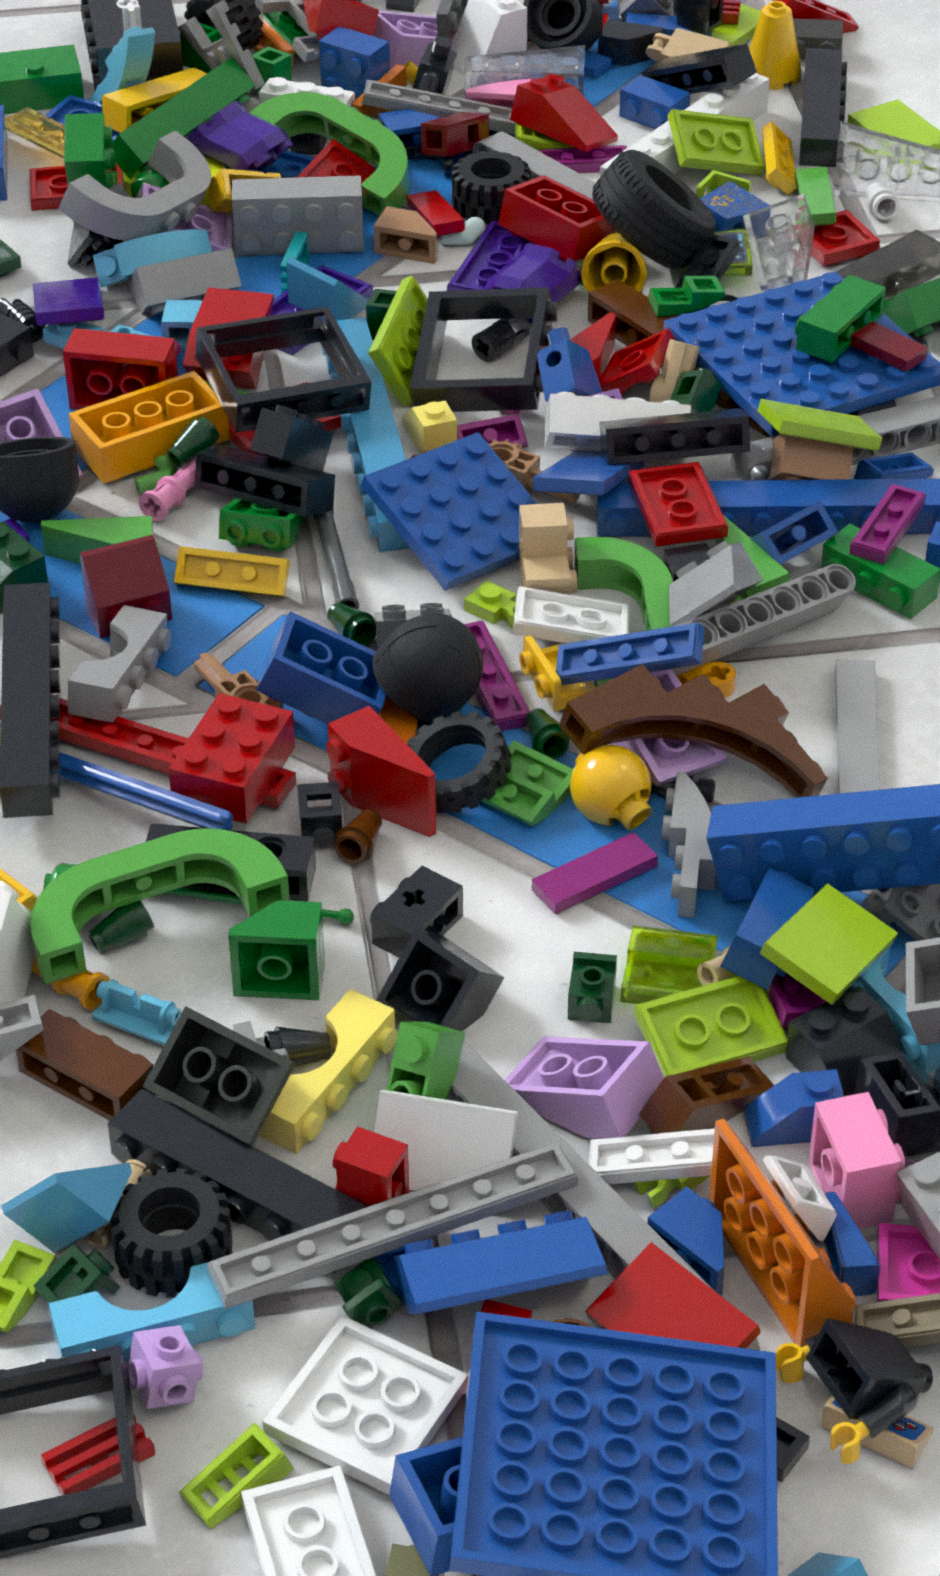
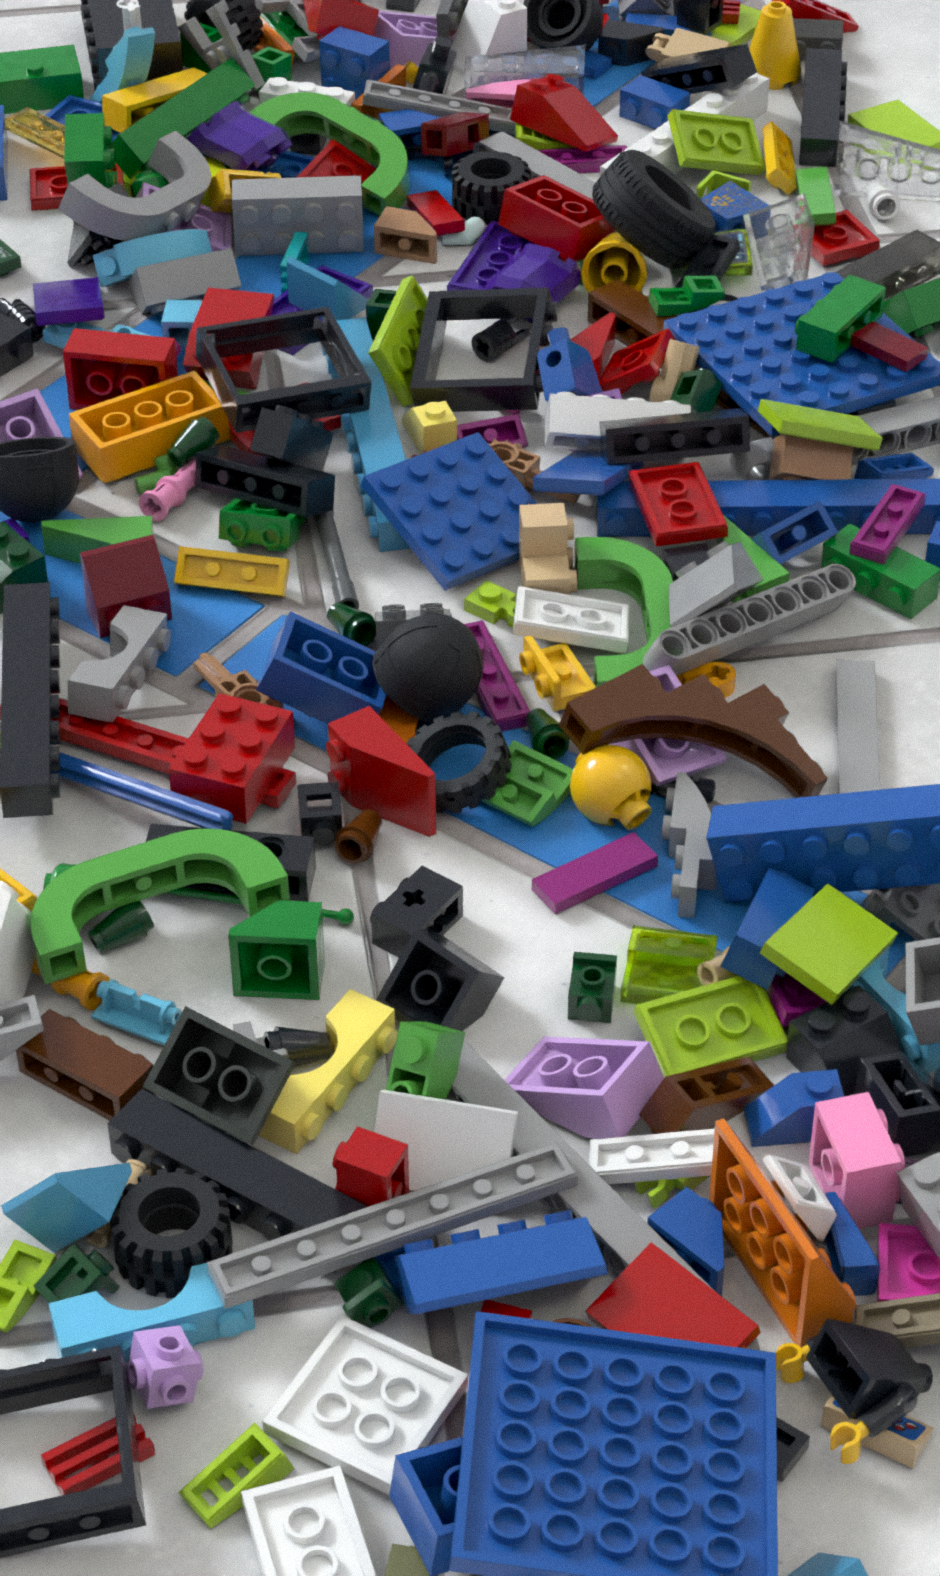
(618, 654): blue tile -> none

